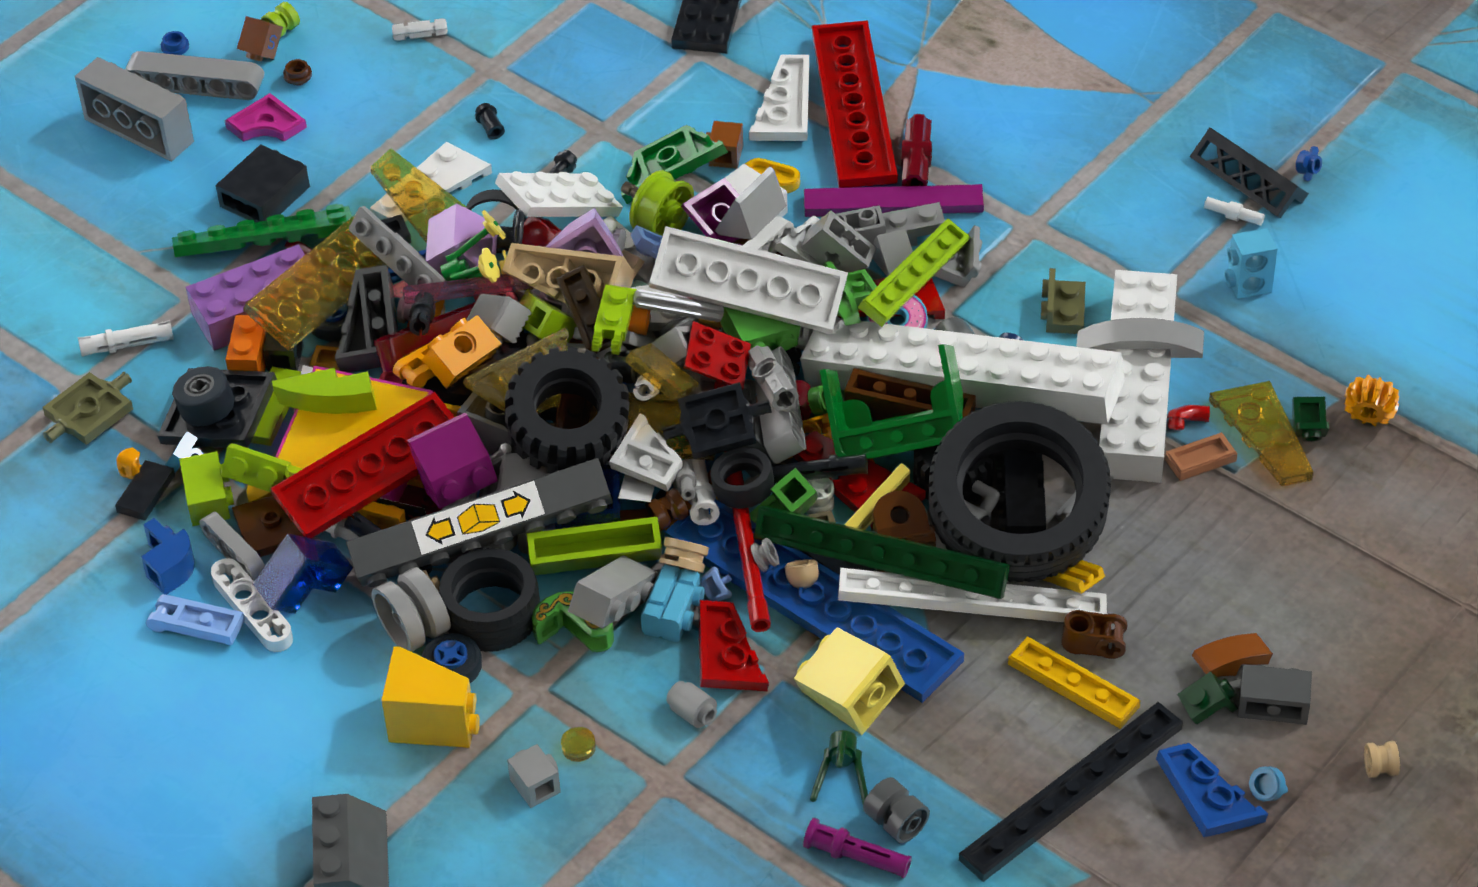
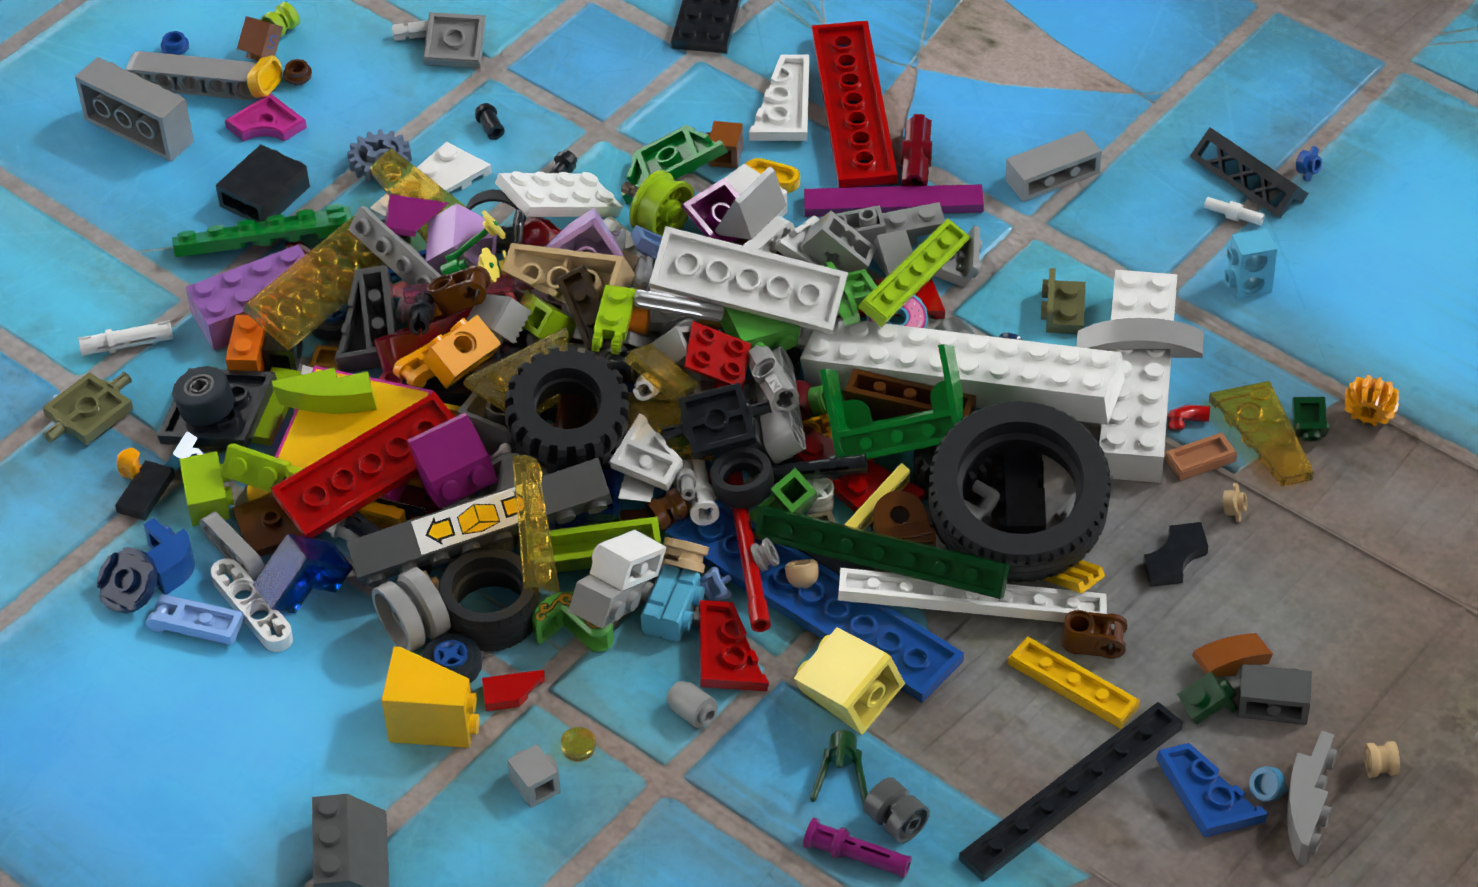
(127, 580): none -> dark blue tile
(264, 76): none -> yellow tile
(372, 148): none -> sand blue gear
(409, 214): none -> magenta slope
(454, 40): none -> light grey tile
(460, 289): none -> reddish brown piece
(510, 689): none -> red tile
(534, 532): none -> clear yellow wing
(627, 560): none -> white brick
(643, 273): none -> light grey axle
(1053, 165): none -> light grey brick
(1183, 545): none -> black tile
(1234, 502): none -> tan plate
(1308, 798): none -> light grey slope

